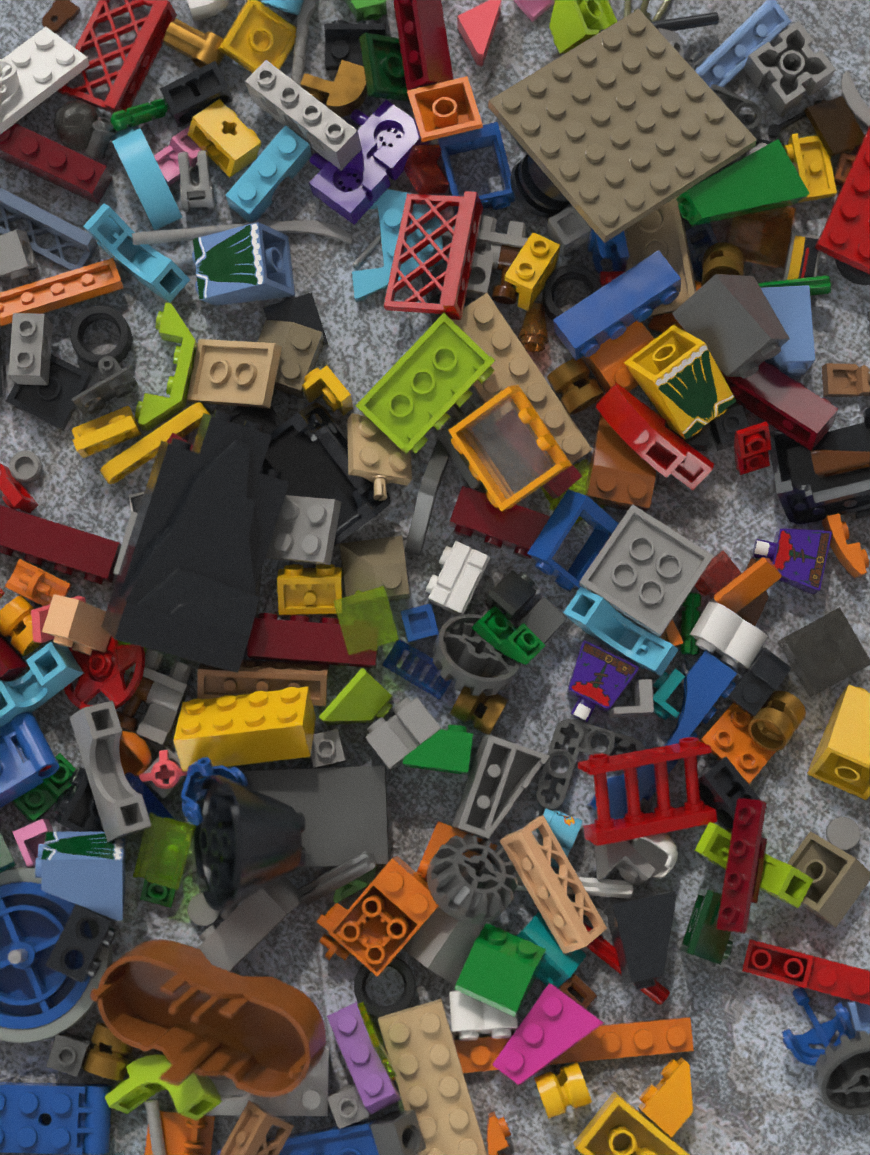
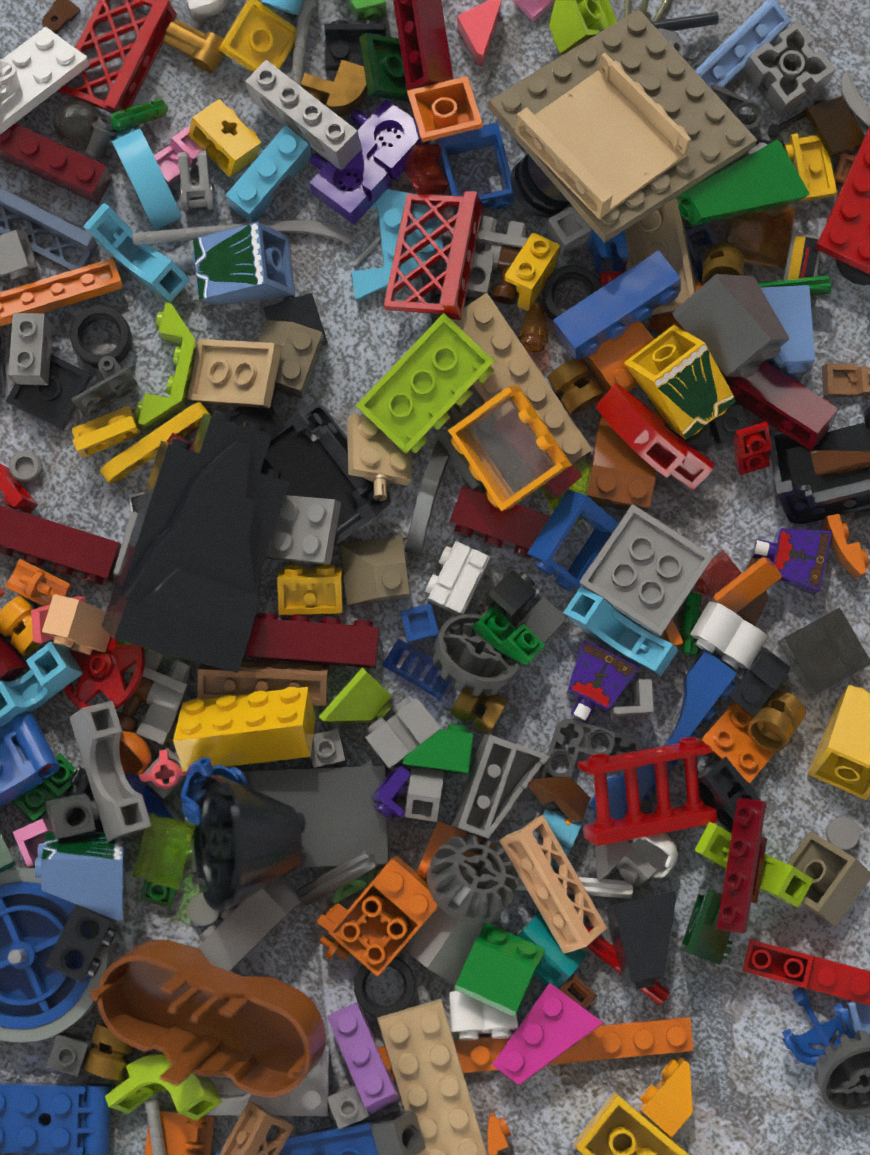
(57, 813): none -> dark grey brick
(195, 93): black brick -> none
(326, 383): yellow bracket -> none
(366, 620): clear neon green piece -> none
(376, 1040): clear neon green piece -> none
(392, 786): none -> dark purple bracket
(424, 794): none -> light grey slope
(563, 1090): yellow wheel -> none
(564, 793): none -> reddish brown slope
(604, 138): none -> tan panel
(665, 686): teal bracket -> none

